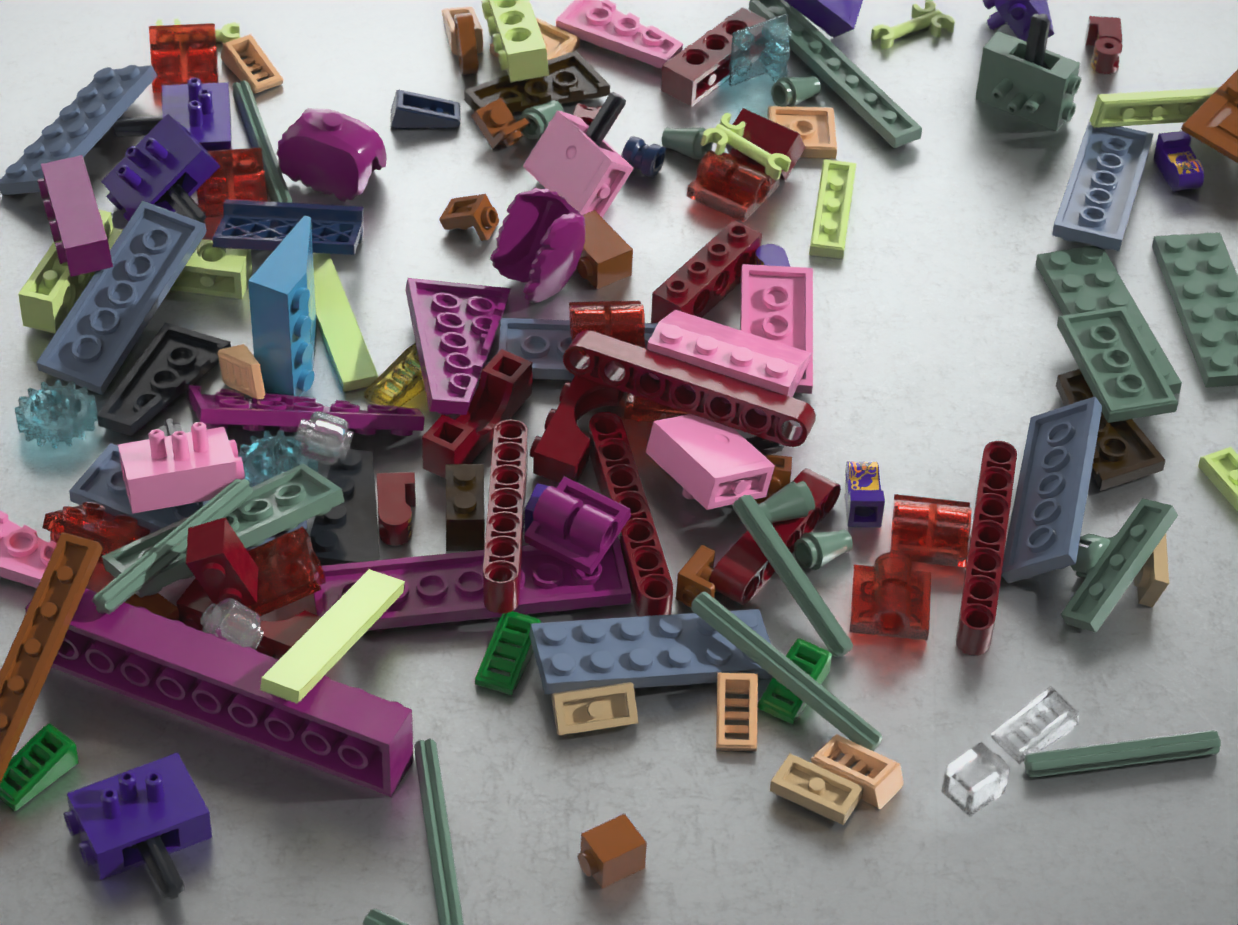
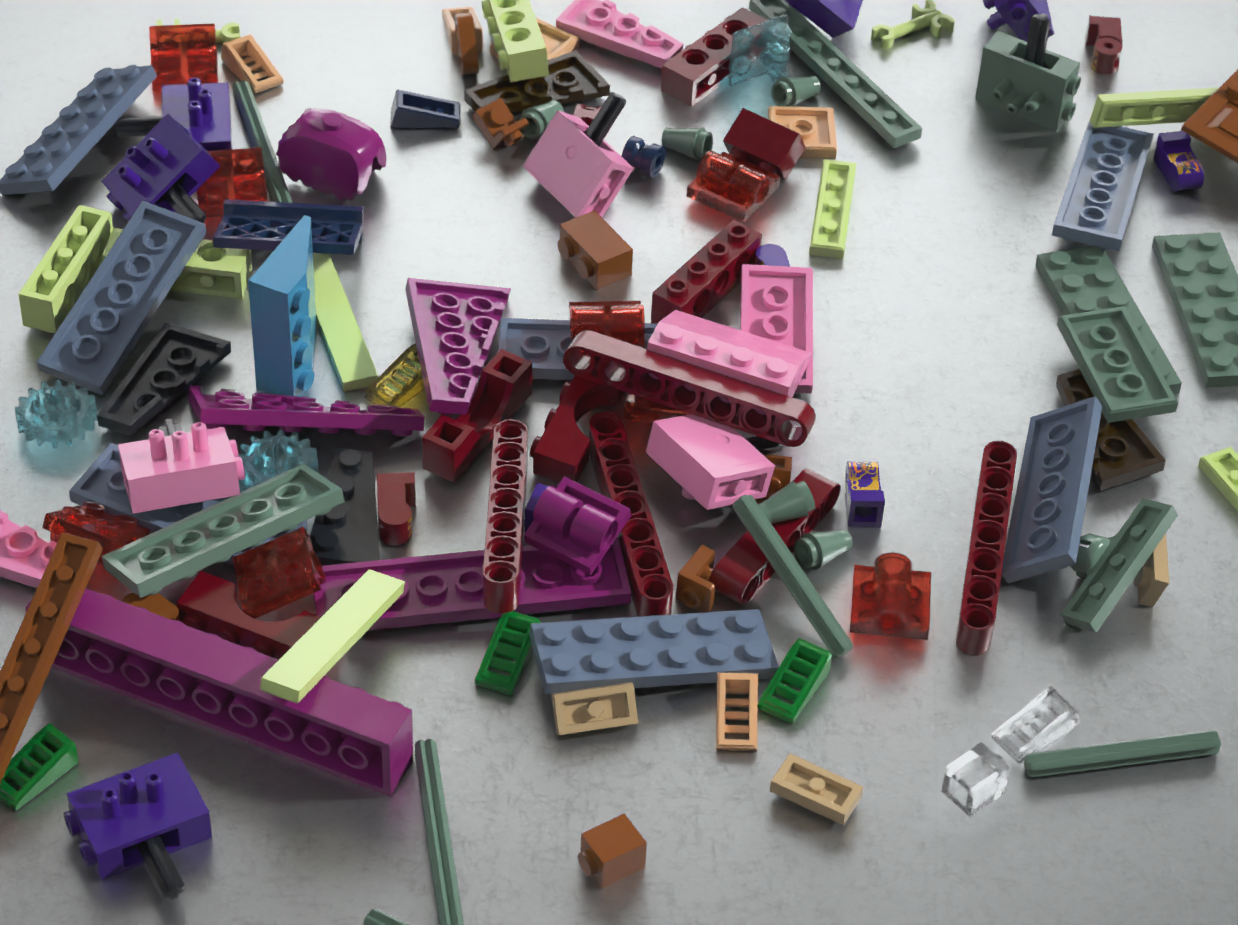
(74, 216): brick -> none
(169, 548): sand green axle -> none
(221, 563): dark red brick -> none
(233, 623): clear head -> none
(241, 371): light nougat slope -> none
(324, 437): clear head -> none
(464, 507): dark brown brick -> none
(469, 212): dark orange bracket -> none
(539, 243): magenta animal -> none
(732, 135): yellowish green bar -> none
(786, 671): sand green axle -> none
(884, 776): light nougat slope -> none
(931, 530): clear red plate -> none

